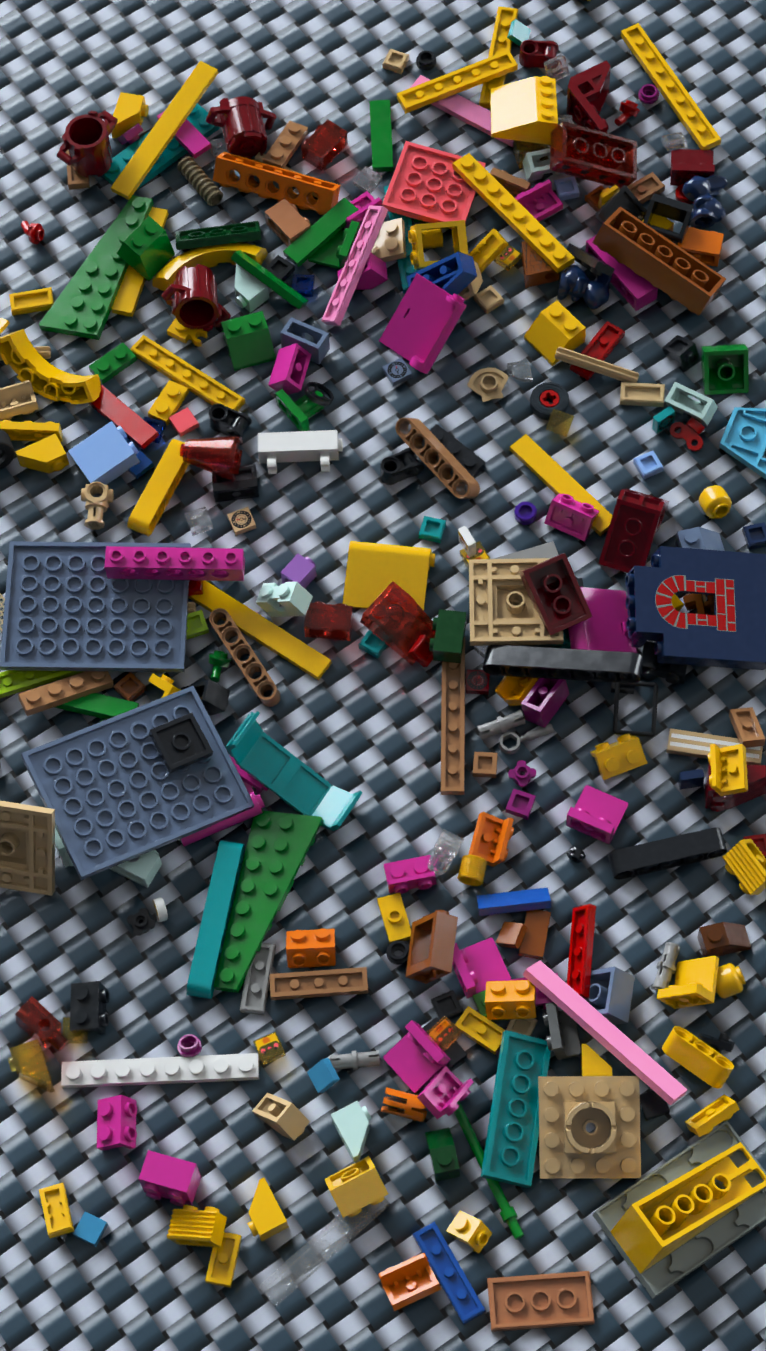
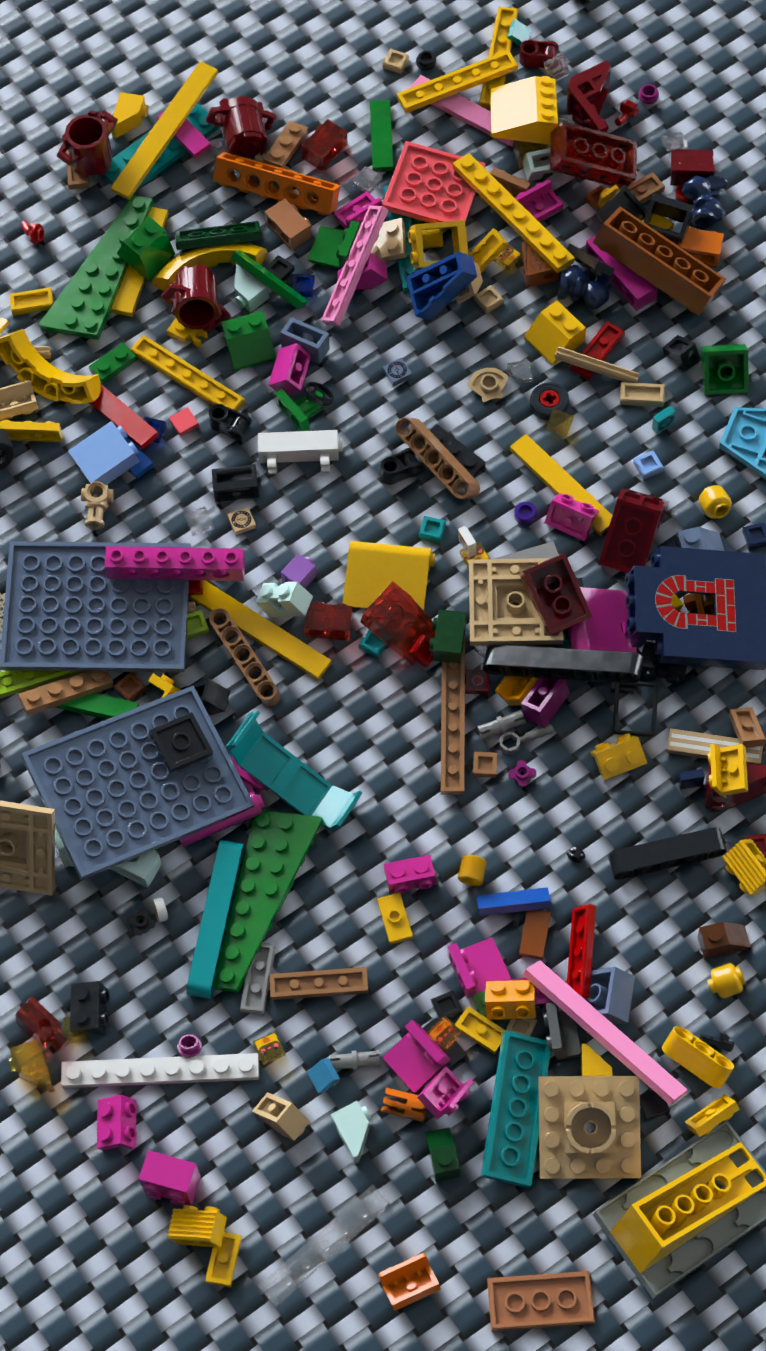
(43, 455): yellow slope -> none
(56, 1210): yellow plate -> none
(90, 1229): dark azure tile -> none
(130, 135): magenta plate -> none
(158, 490): yellow beam -> none
(168, 401): yellow plate -> none
(200, 181): dark tan piece -> none
(214, 455): clear red cone -> none
(219, 660): green plate -> none
(265, 1213): yellow slope -> none
(310, 948): orange bracket -> none
(320, 232): green tile -> none
(356, 1187): yellow slope -> none
(394, 946): black plate -> none
(423, 323): dark pink door -> none
(431, 946): dark orange window -> none
(444, 852): clear piece -> none
(449, 1273): blue tile -> none
(469, 1231): yellow bracket -> none
(491, 838): orange bracket -> none
(507, 1213): green bar -> none
(511, 935): dark orange tile -> none
(520, 804): magenta plate -> none
(566, 188): light blue tile -> none
(596, 814): dark pink bracket -> none
(666, 966): light grey pin -> none
(670, 87): yellow plate -> none
(681, 401): light aqua brick -> none
(689, 432): red piece -> none
(693, 983): yellow bracket -> none

